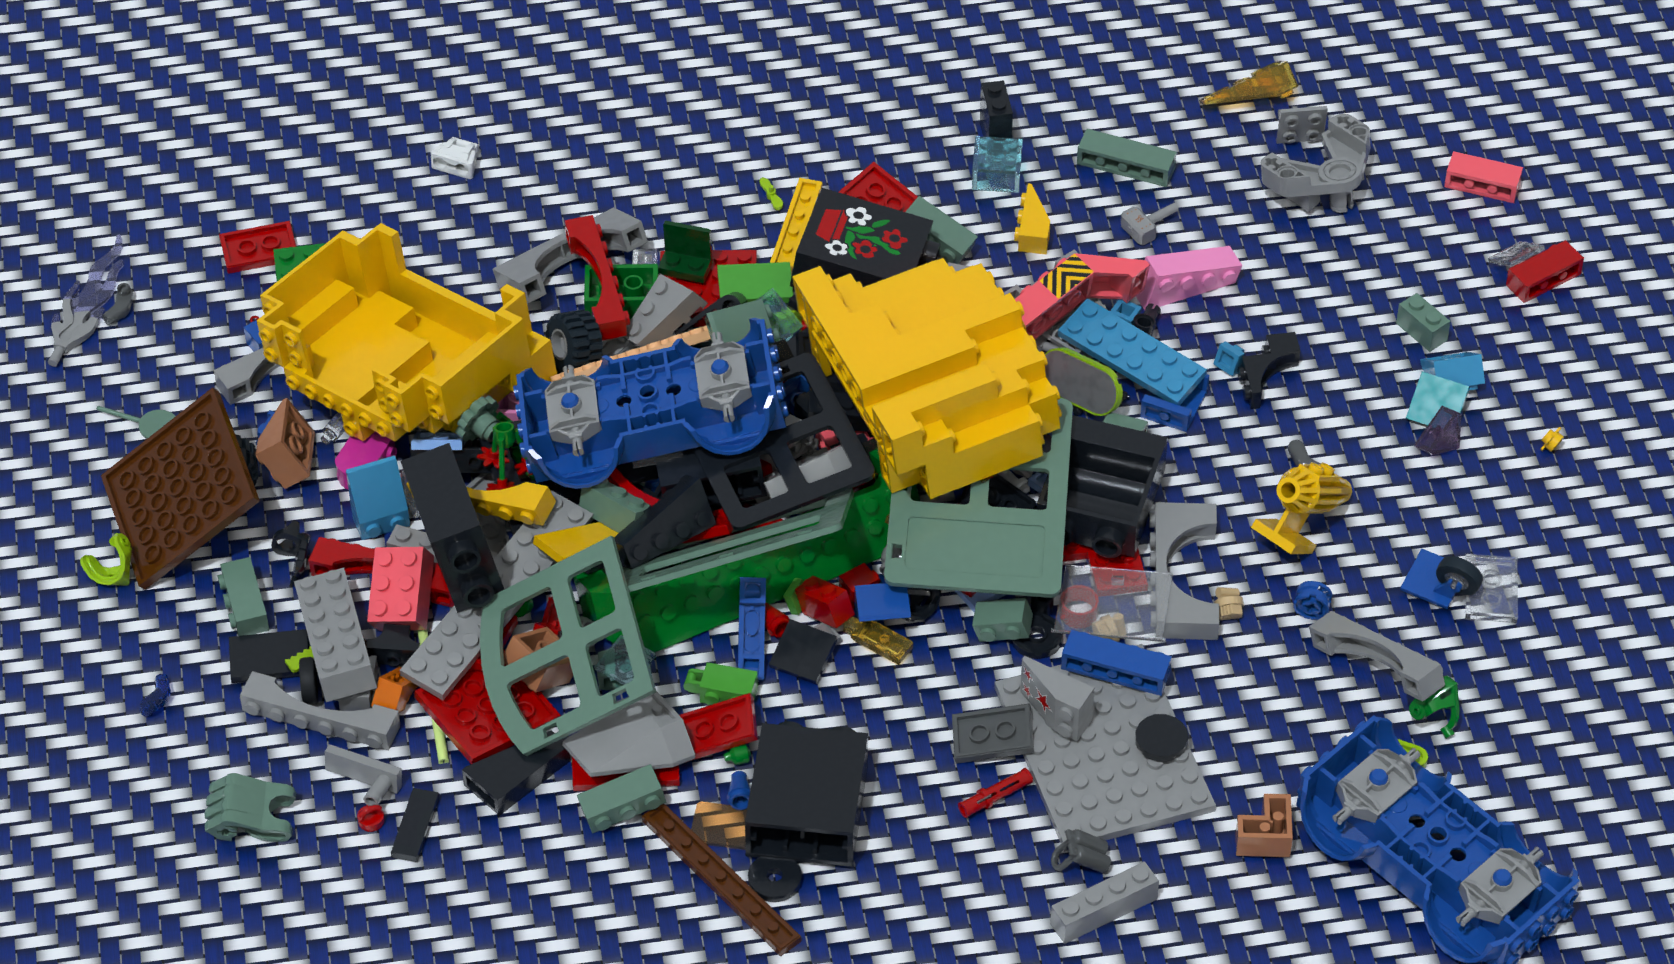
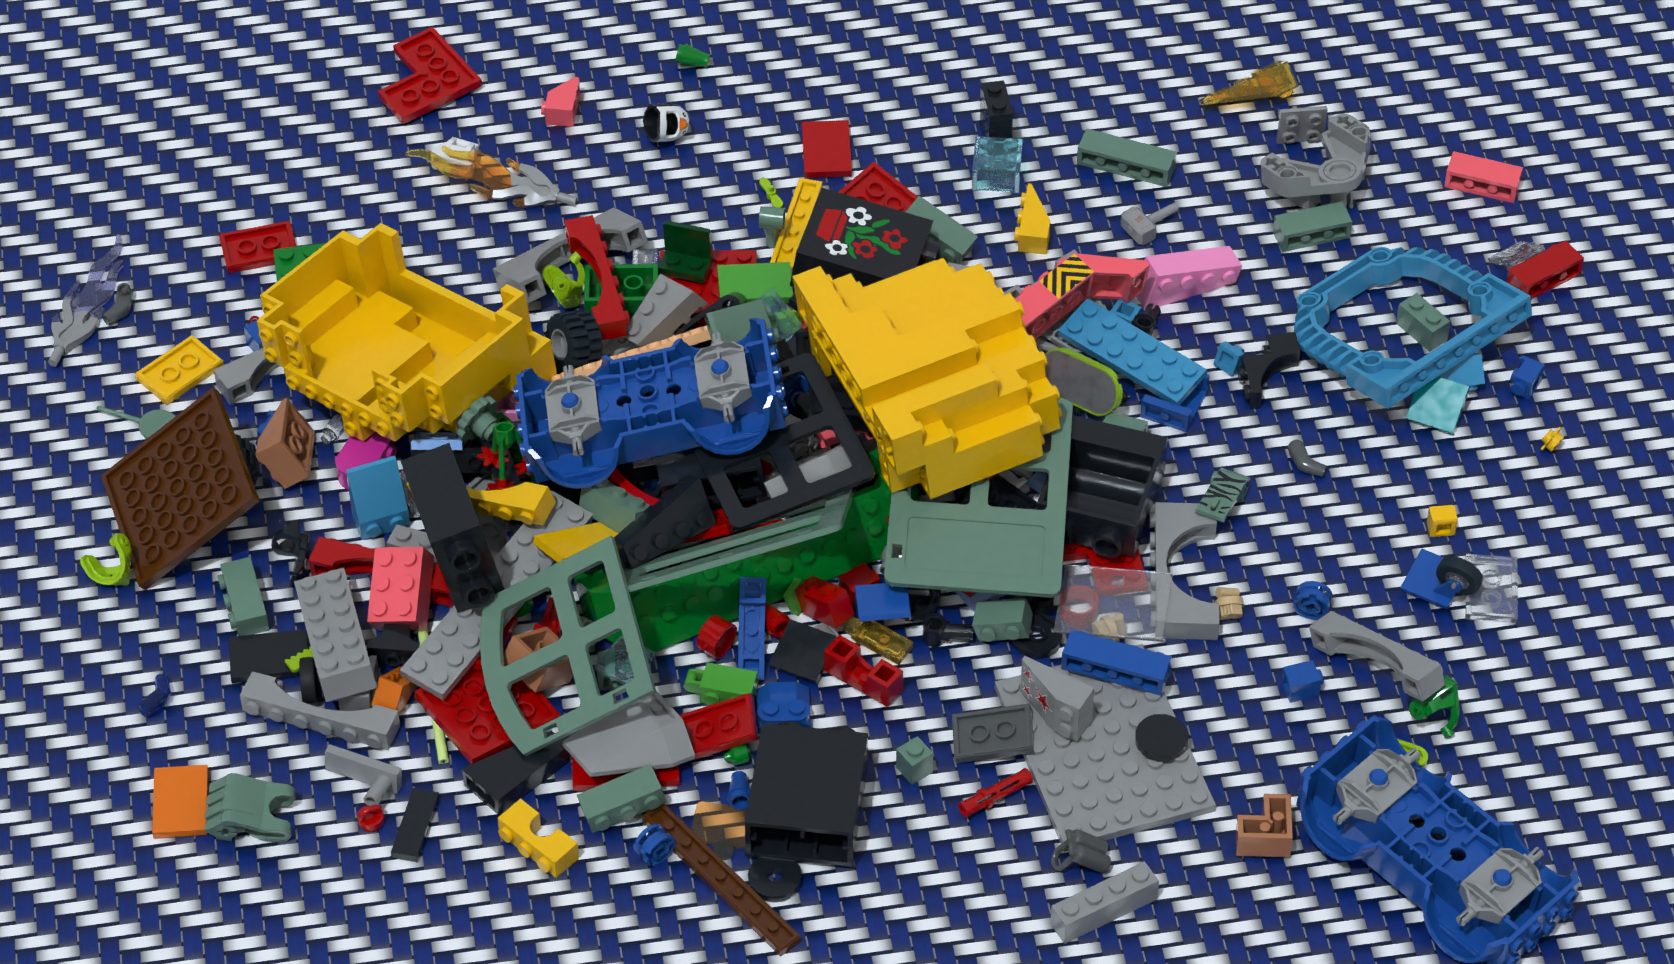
(179, 370): none -> yellow tile
(179, 801): none -> orange tile
(437, 77): none -> red plate
(504, 184): none -> piece
(551, 853): none -> yellow arch
(562, 103): none -> coral slope
(562, 285): none -> lime helmet
(654, 846): none -> blue wheel
(665, 122): none -> piece
(691, 56): none -> green cone
(716, 636): none -> red piece
(724, 849): none -> clear smoke piece
(772, 221): none -> sand green pin
(782, 703): none -> blue slope
(826, 149): none -> red tile
(846, 663): none -> red arch
(914, 760): none -> sand green brick
(938, 630): none -> black pin
(1222, 494): none -> sand green door
(1301, 681): none -> blue brick
(1303, 492): yellow piece -> none
(1312, 226): none -> sand green brick
(1394, 379): none -> dark azure arch
(1441, 433): clear purple slope -> none
(1442, 520): none -> yellow slope
(1526, 377): none -> blue brick

